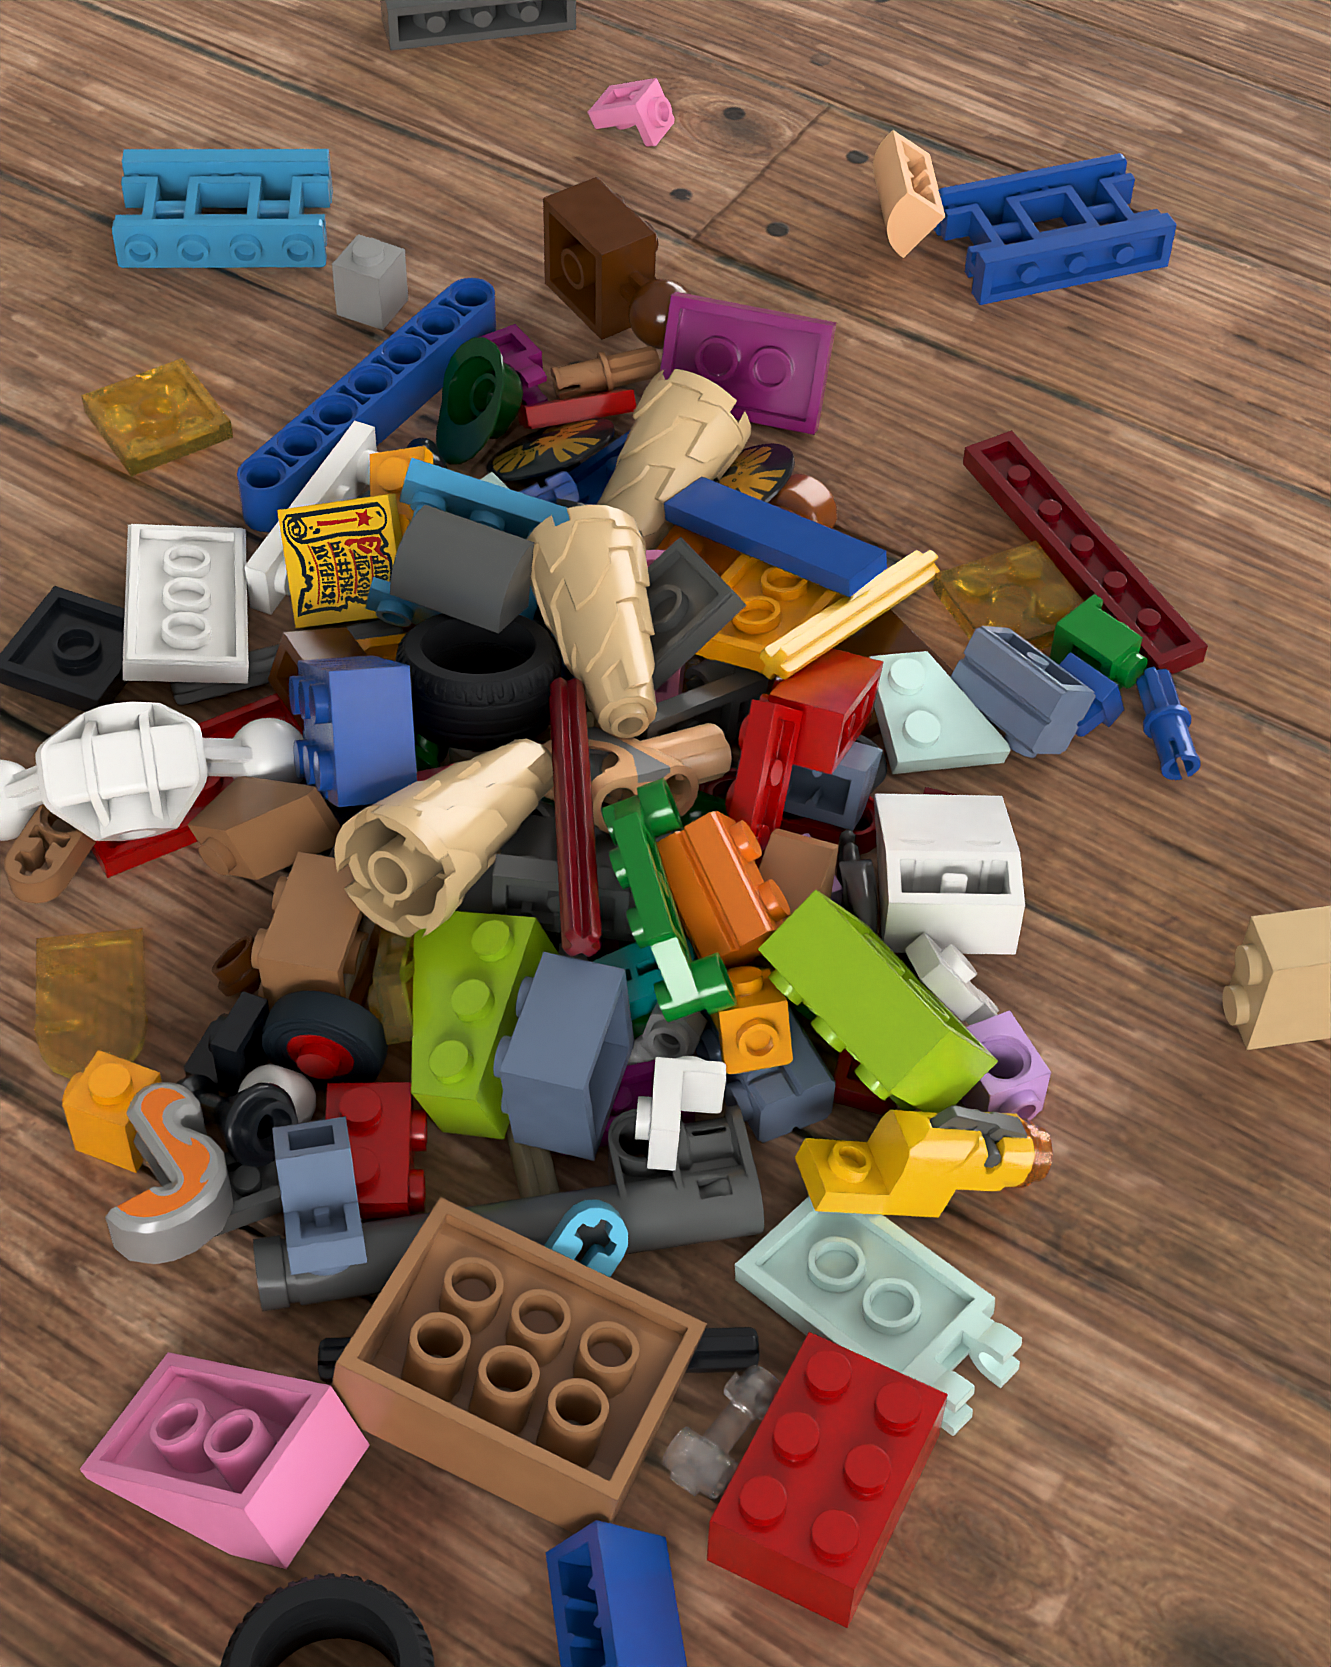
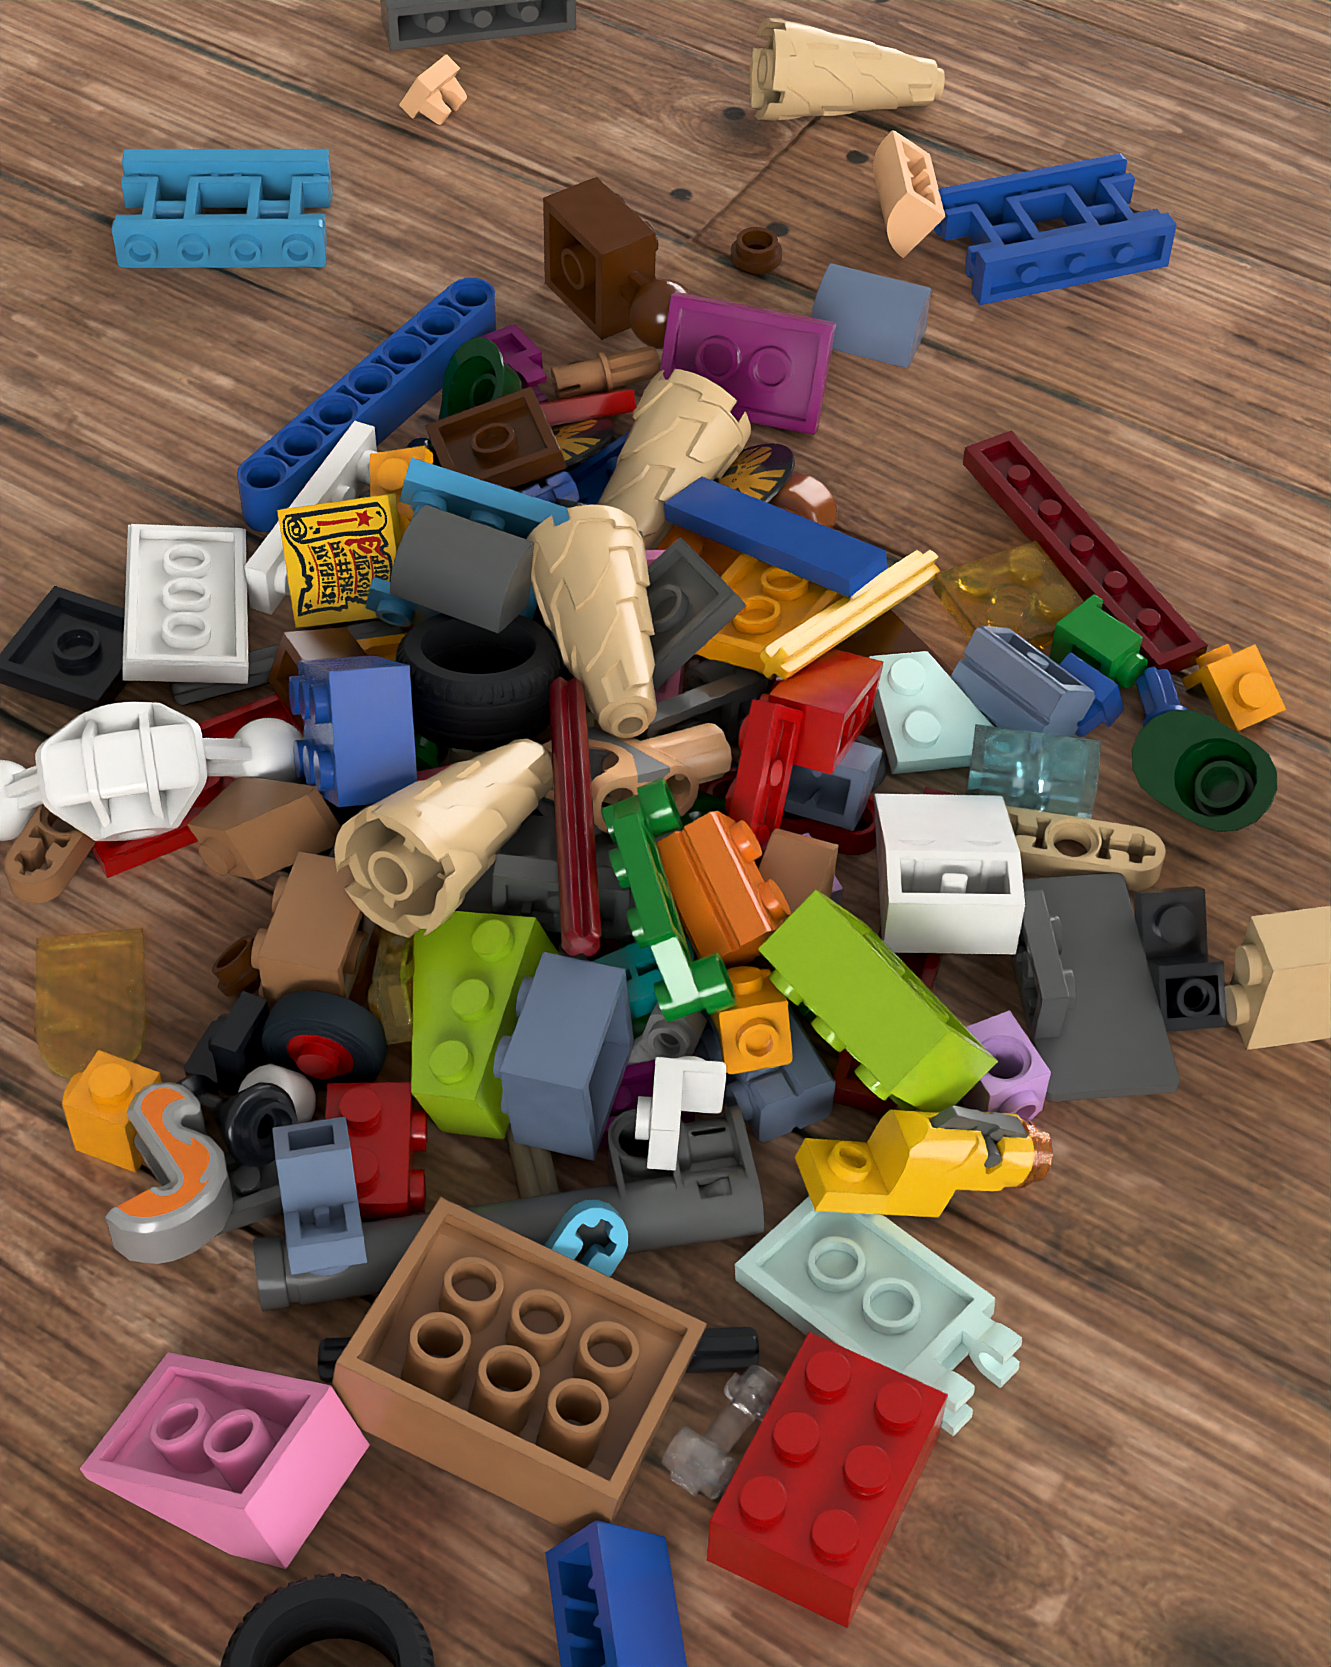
(157, 416): clear yellow plate -> none
(370, 281): light grey brick -> none
(433, 89): none -> light nougat tile
(499, 441): none -> reddish brown plate
(633, 104): bright pink bracket -> none
(756, 251): none -> reddish brown plate
(834, 74): none -> tan cone
(857, 881): dark grey piece -> none
(873, 314): none -> sand blue brick
(949, 977): white plate -> none
(1035, 770): none -> clear light blue brick
(1090, 991): none -> dark grey bracket
(1093, 834): none -> tan beam
(1176, 950): none -> black slope
(1204, 770): none -> dark green piece
(1237, 686): none -> light orange bracket

